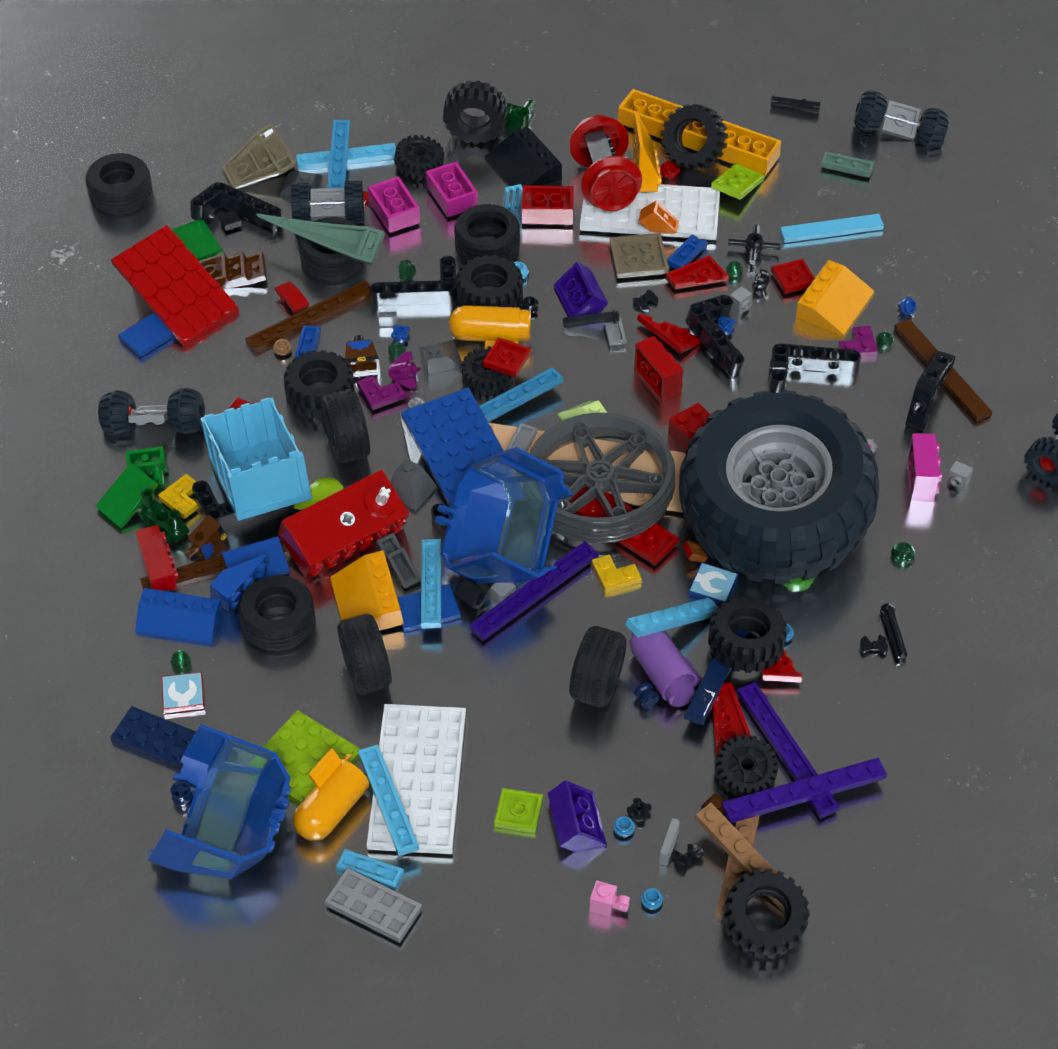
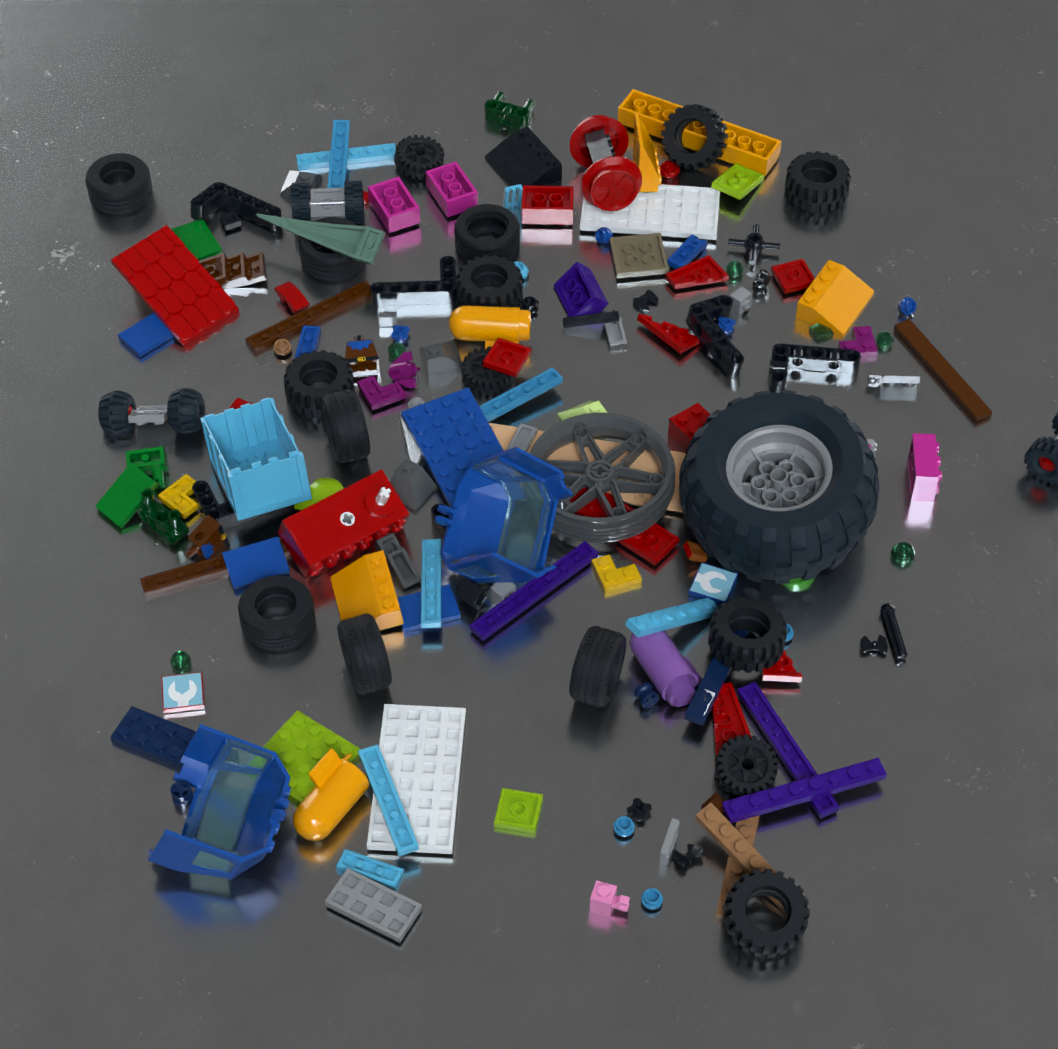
(156, 558): red brick -> none
(178, 616): blue slope -> none
(235, 580): blue slope -> none
(259, 158): dark tan wedge -> none
(406, 270): clear green plate -> none
(477, 96): black tyre -> none
(576, 817): dark purple slope -> none
(602, 235): none -> blue plate
(658, 219): orange slope -> none
(658, 369): red brick -> none
(795, 104): black pin -> none
(817, 196): none -> black tyre
(820, 331): none -> clear green tile
(831, 228): medium azure tile -> none
(847, 164): sand green plate -> none
(891, 380): none -> hinge
(901, 119): black plate -> none
(927, 387): black beam -> none
(959, 475): light grey plate -> none

